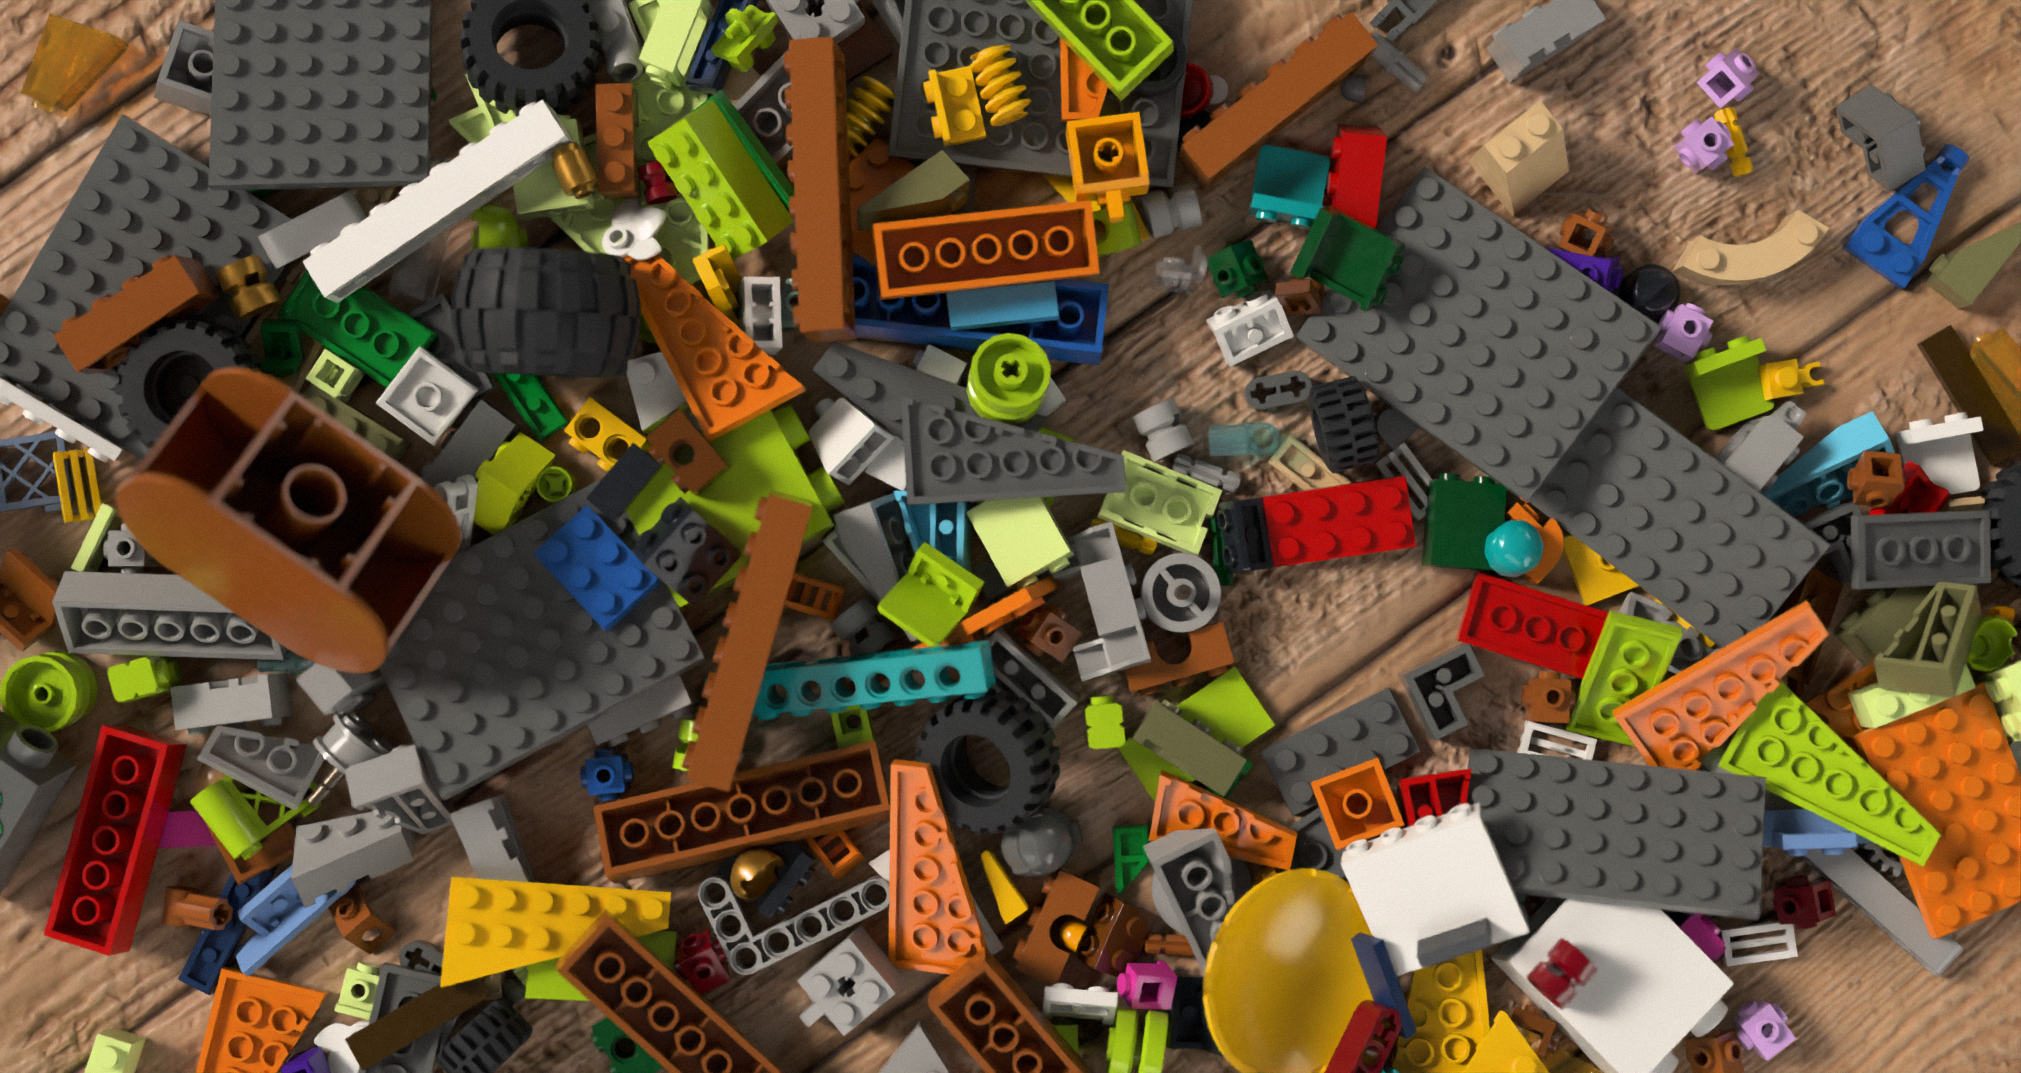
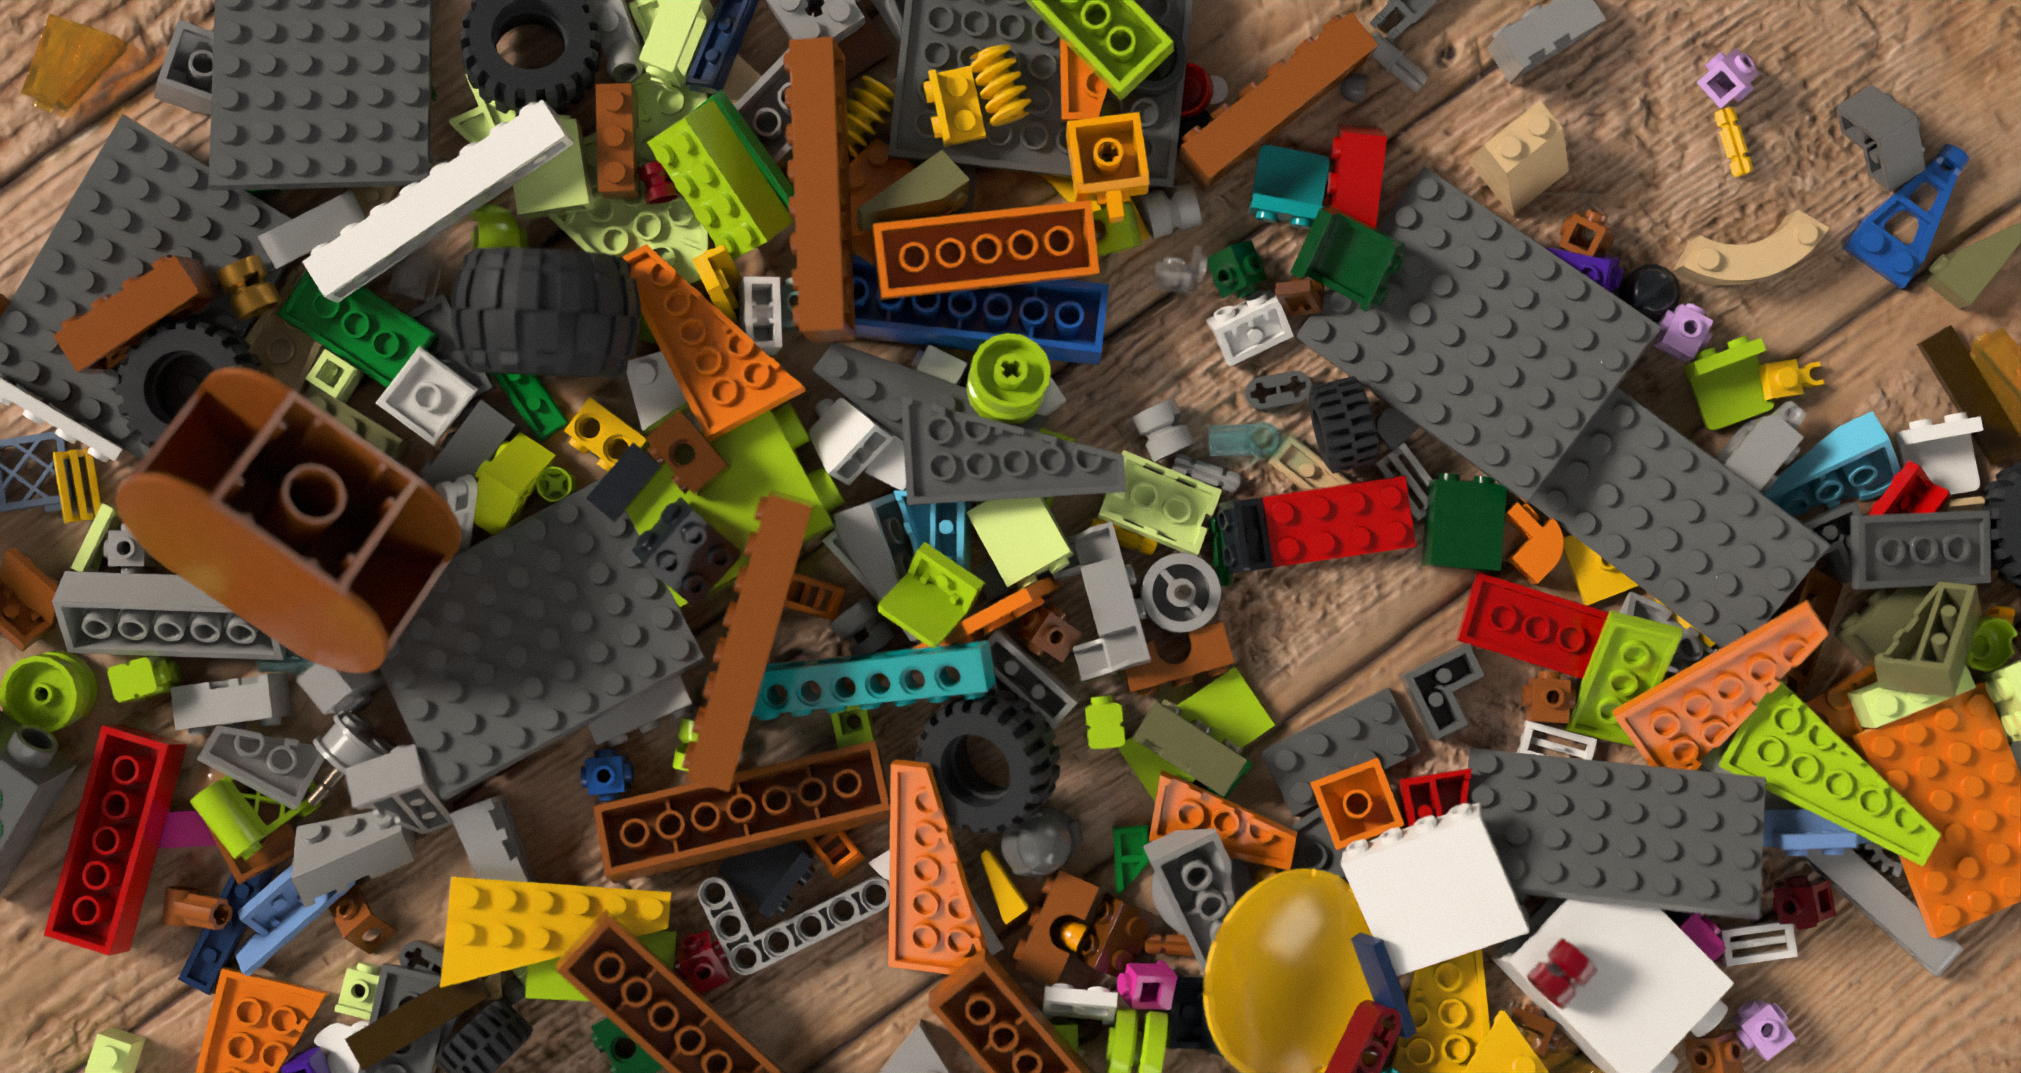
(281, 347): dark green bracket -> none
(574, 170): pearl gold brick -> none
(596, 568): blue plate -> none
(637, 228): white plate -> none
(745, 32): lime hips -> none
(754, 872): pearl gold hair -> none
(837, 995): light grey hinge -> none
(1002, 306): dark azure tile -> none
(1454, 943): black tile -> none
(1514, 548): teal hair -> none
(1696, 153): lavender brick -> none
(1876, 479): dark orange brick -> none

